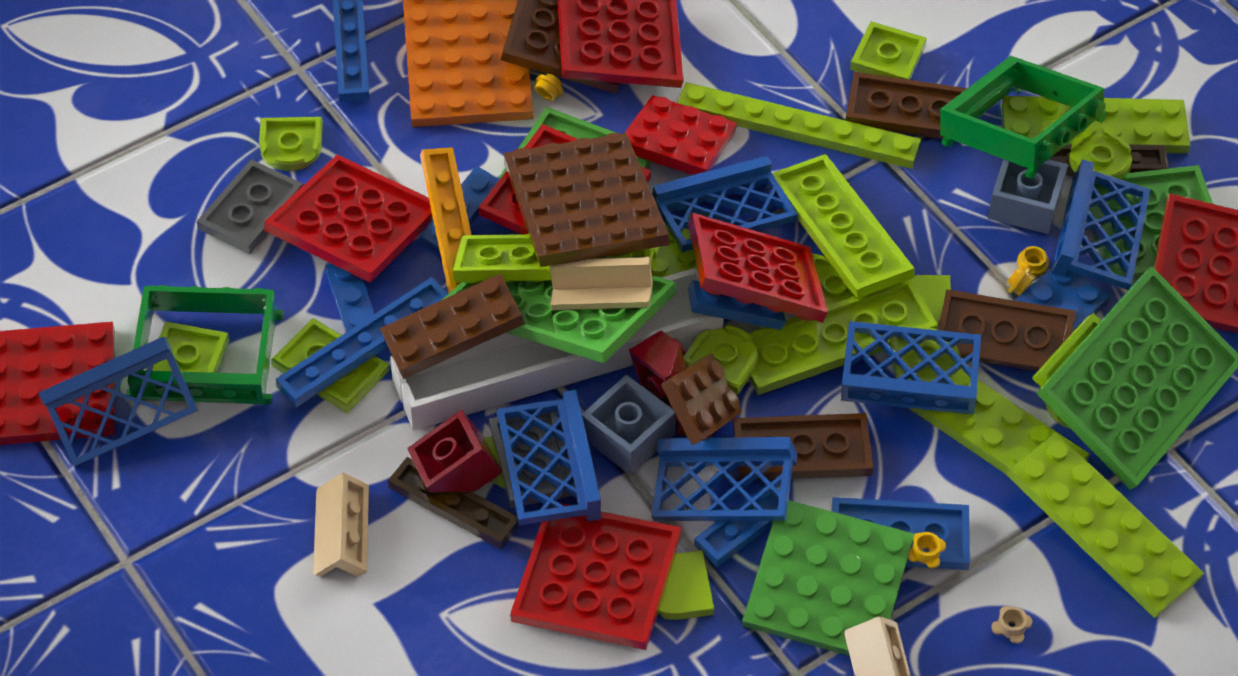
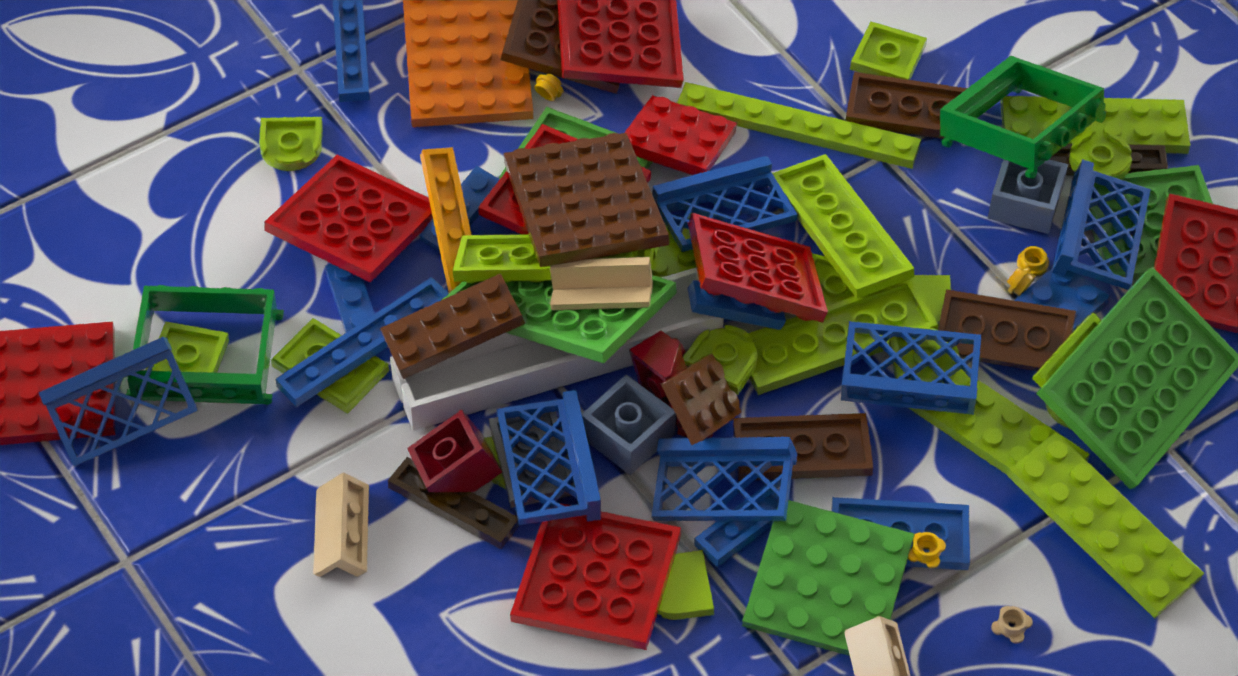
(245, 204): dark grey plate -> none

